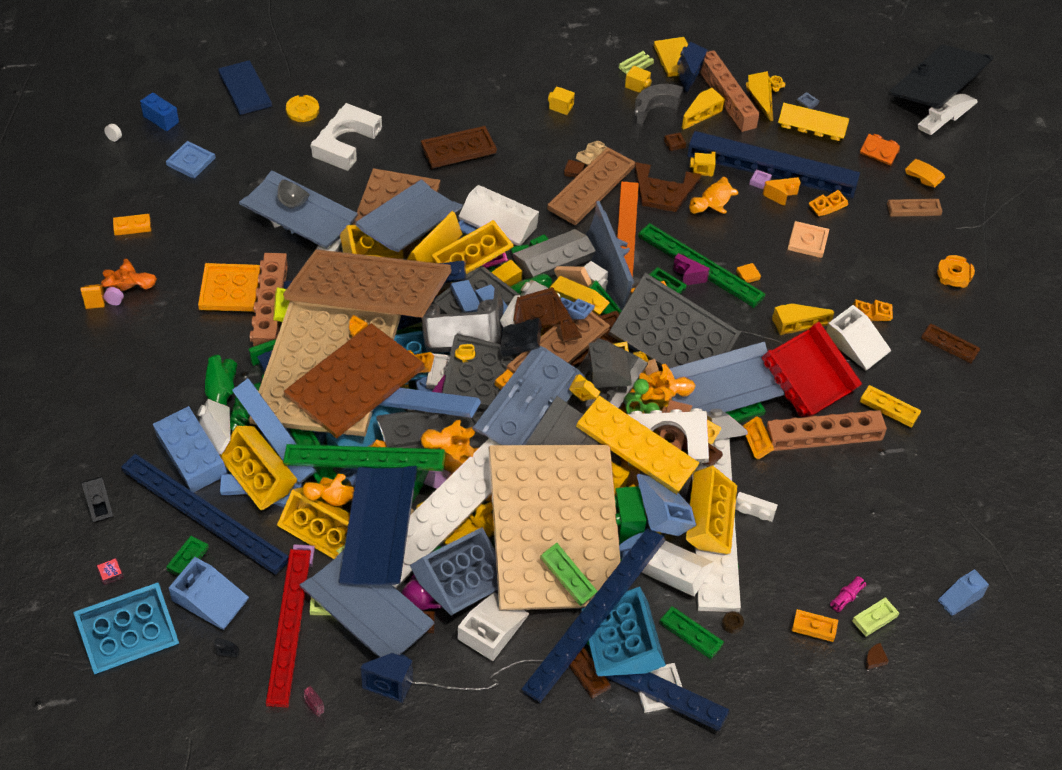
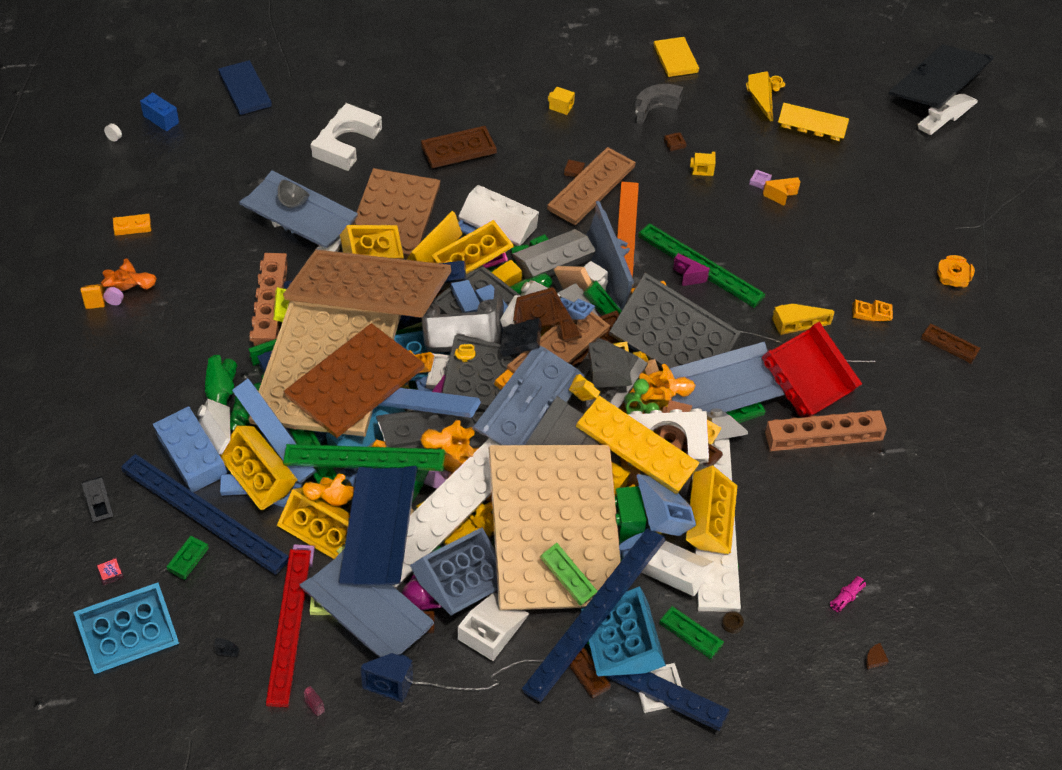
(190, 159): medium blue tile -> none
(207, 593): medium blue slope -> none
(229, 287): light orange plate -> none
(302, 108): yellow tile -> none
(356, 325): light orange tile -> none
(407, 216): sand blue hinge -> none
(572, 291): yellow slope -> none
(592, 151): tan slope -> none
(636, 60): yellowish green tile -> none
(638, 79): yellow brick -> none
(662, 193): reddish brown wing -> none
(668, 279): green tile -> none
(690, 64): dark blue slope -> none
(704, 106): yellow slope -> none
(714, 196): light orange animal -> none
(736, 101): nougat brick -> none
(748, 273): light orange tile -> none
(755, 506): white plate -> none
(758, 438): light orange plate -> none
(778, 164): dark blue brick -> none
(807, 101): sand blue tile -> none
(808, 239): light nougat tile -> none
(815, 625): light orange plate -> none
(829, 204): light orange slope -> none
(857, 337): white slope -> none
(875, 617): yellowish green plate -> none
(880, 149): orange bracket -> none
(890, 406): yellow plate -> none
(914, 207): medium nougat tile -> none
(928, 174): light orange slope -> none
(964, 592): medium blue slope -> none

